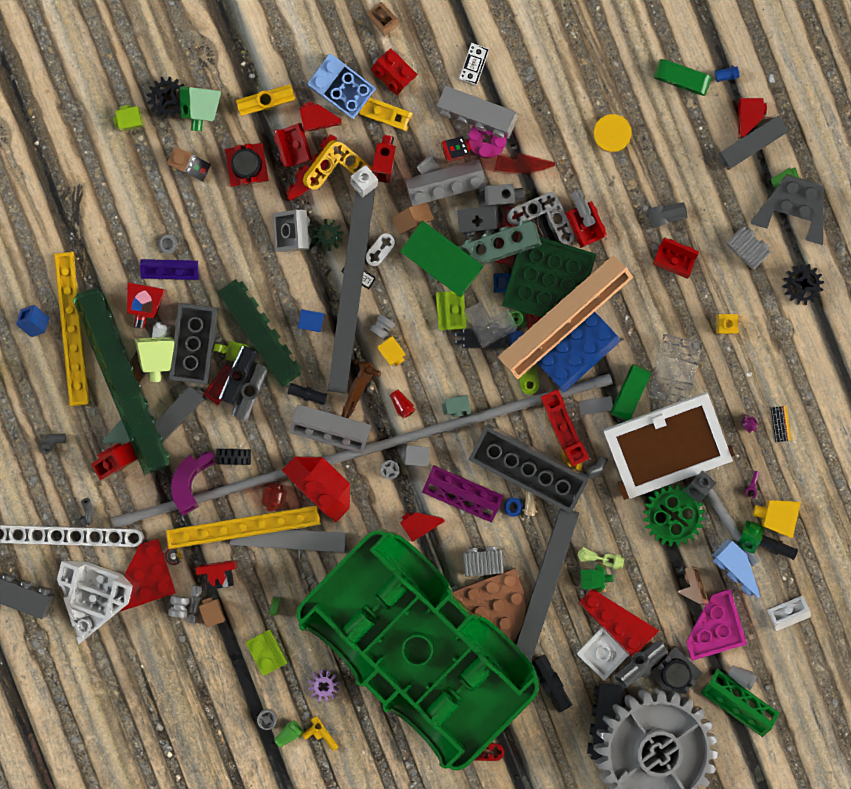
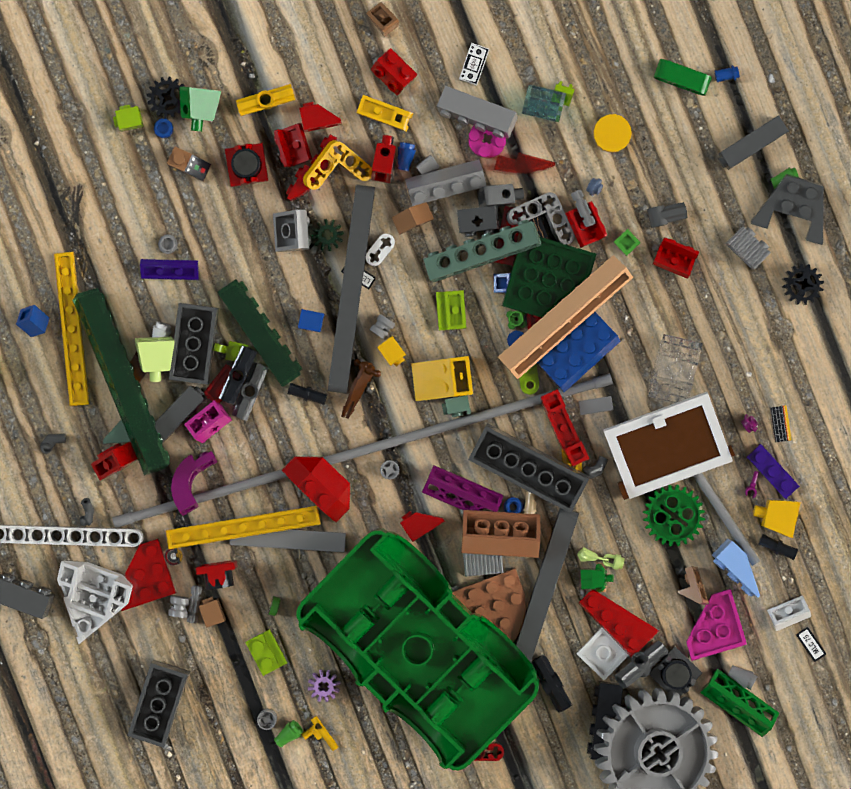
(143, 302): red torso -> none
(158, 703): none -> dark grey brick
(163, 128): none -> blue tile
(208, 422): none -> dark pink brick
(233, 456): black tyre -> none
(273, 497): clear red head -> none
(330, 429): light grey brick -> none
(340, 86): light blue slope -> none
(364, 181): white brick -> none
(402, 404): red cone -> none
(405, 155): none -> blue cone
(416, 455): light grey brick -> none
(441, 258): green tile -> none
(442, 378): none -> yellow slope
(455, 149): slope -> none
(470, 341): black hinge -> none
(486, 328): clear brick -> none
(501, 533): none -> nougat brick
(543, 103): none -> clear light blue brick
(568, 90): none -> lime tile
(594, 186): none -> sand blue plate
(627, 242): none -> bright green plate
(630, 392): green beam -> none
(700, 486): dark grey brick -> none
(727, 324): yellow brick -> none
(750, 114): red slope -> none
(750, 536): green bracket -> none
(772, 471): none -> dark purple plate
(811, 644): none -> sticker

